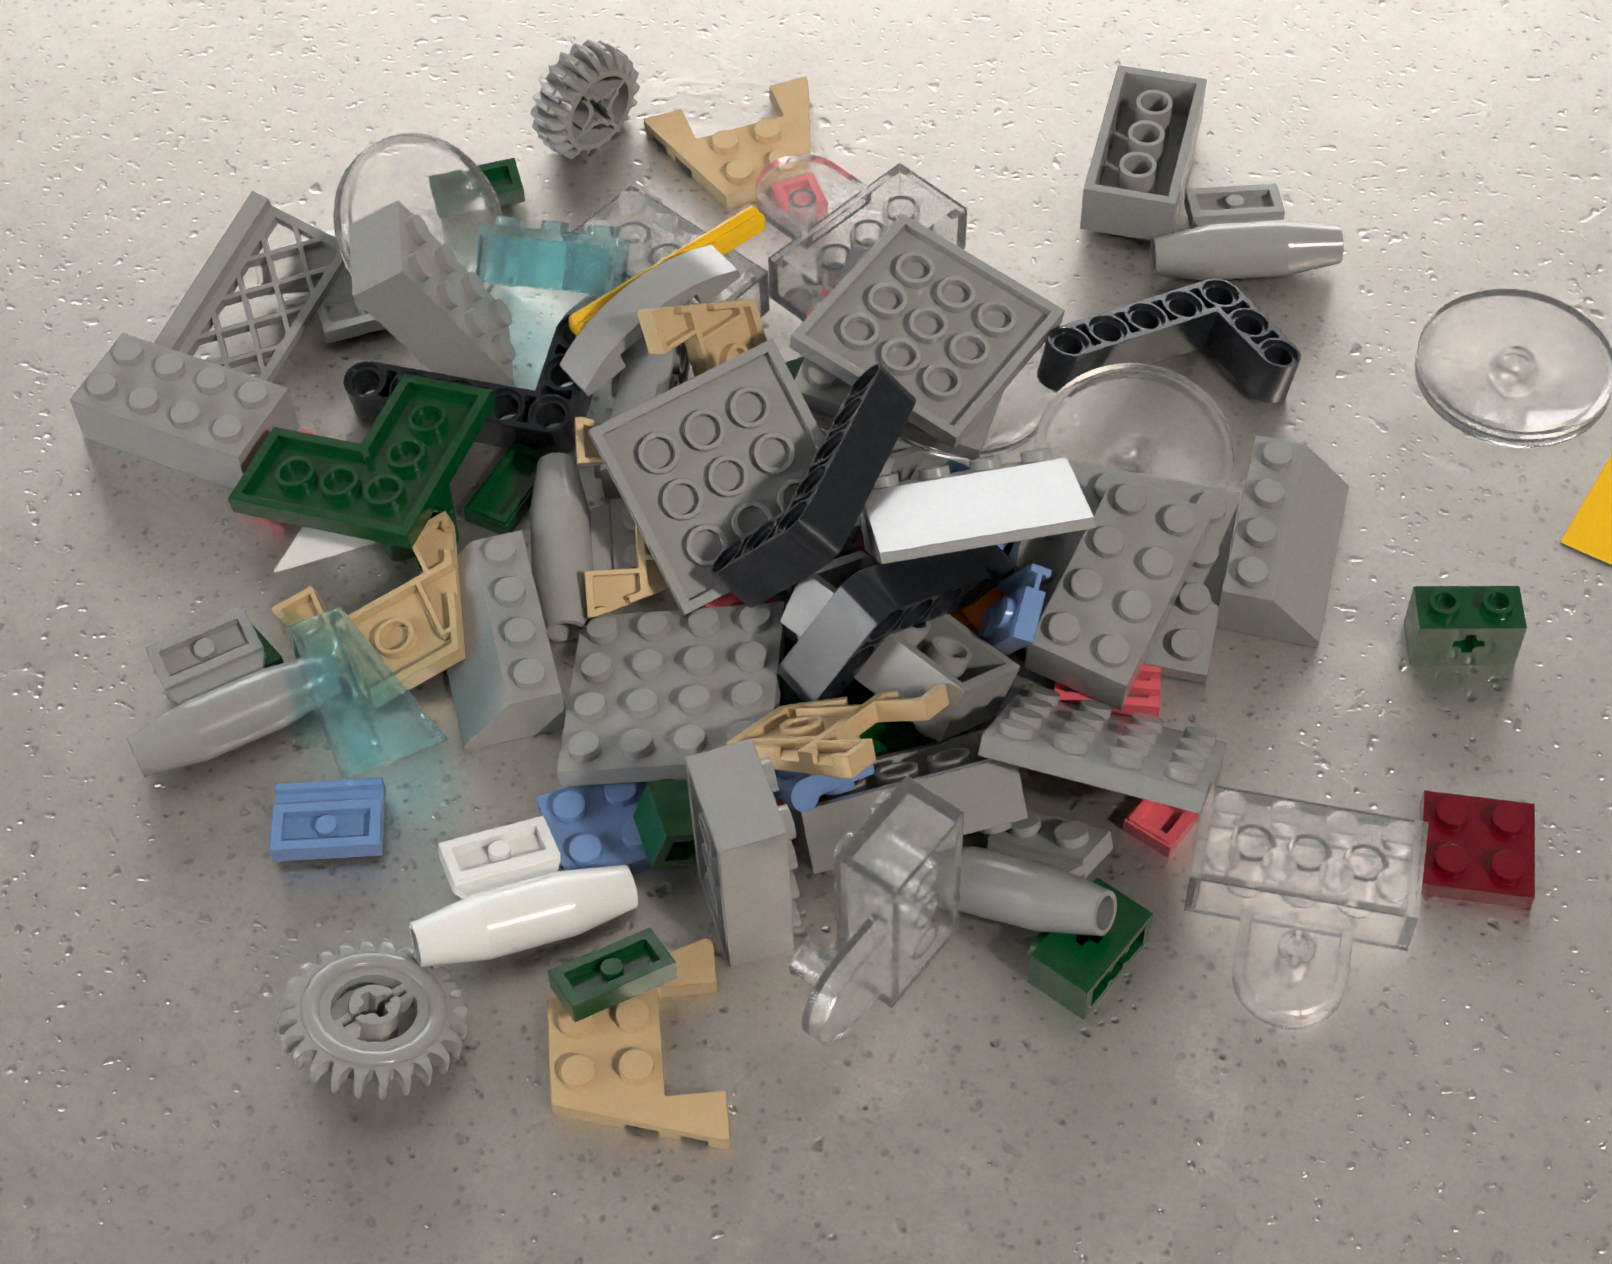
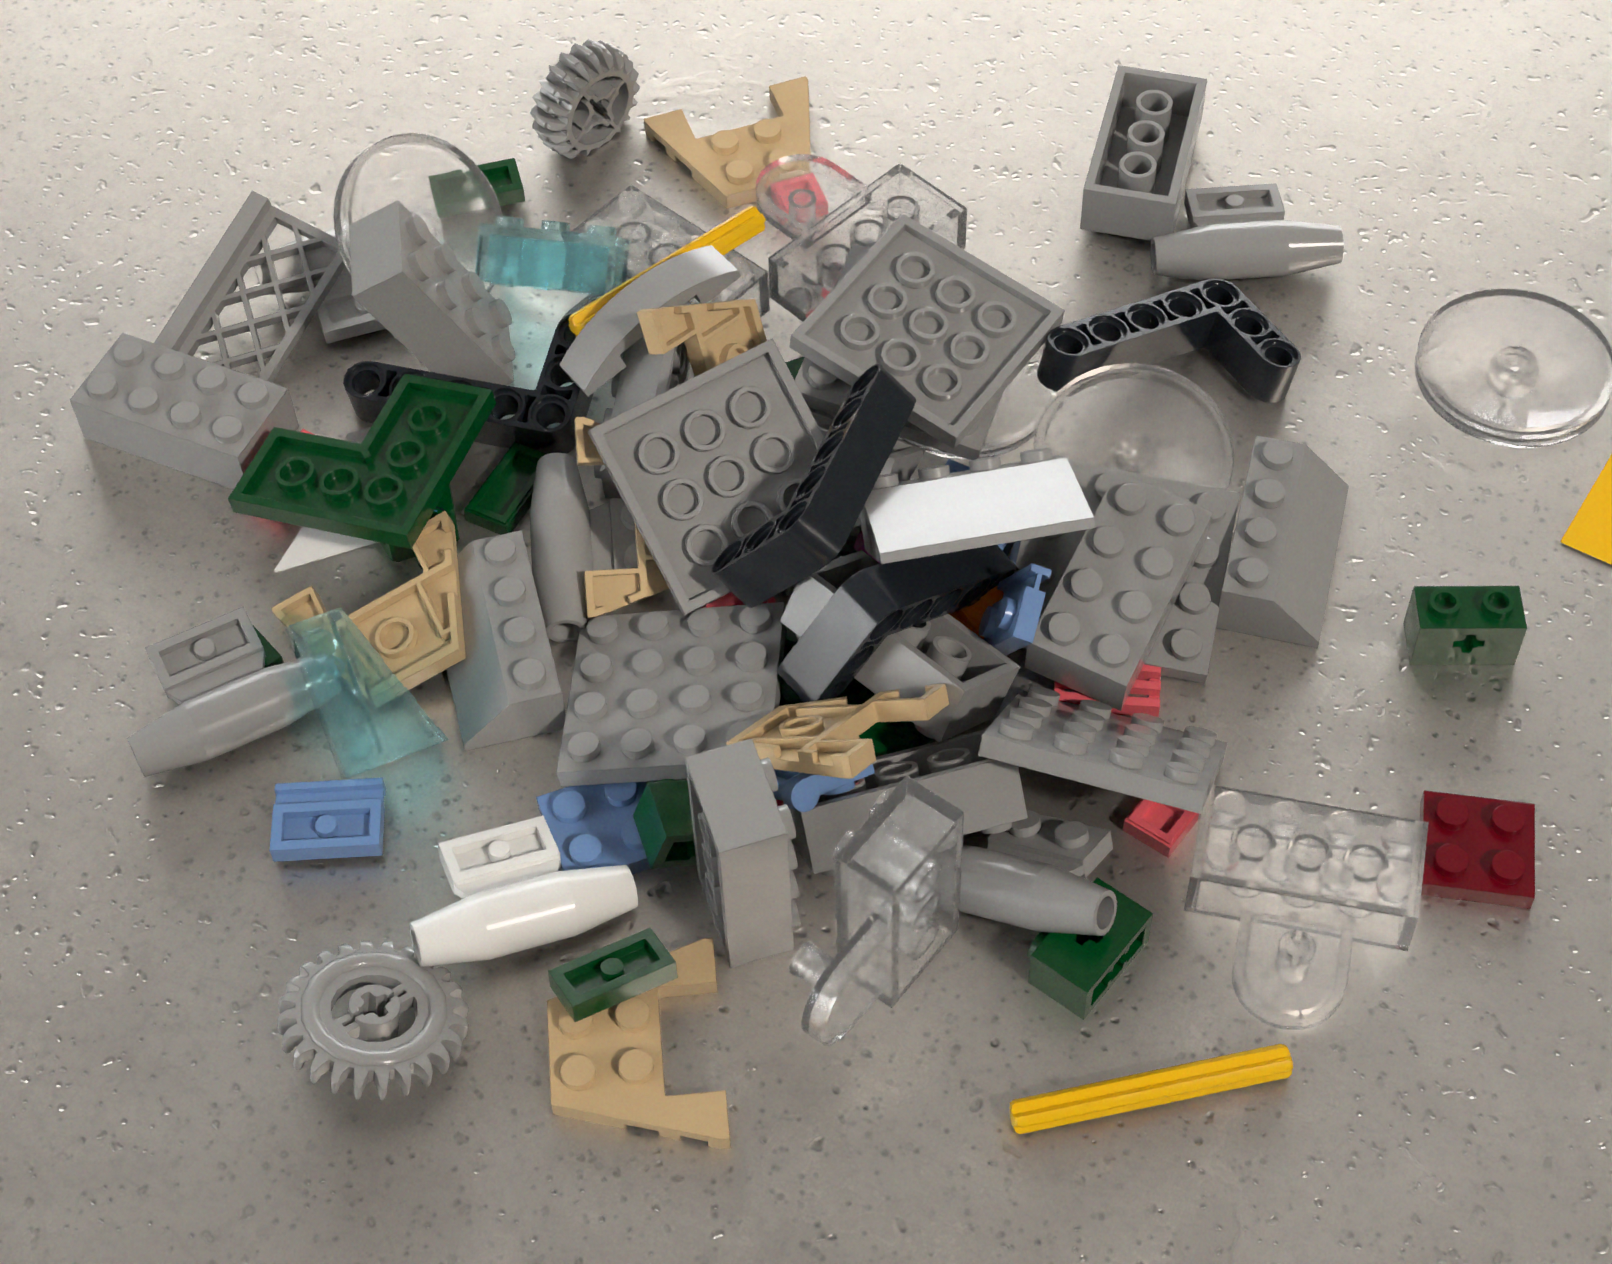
(1150, 1088): none -> yellow axle

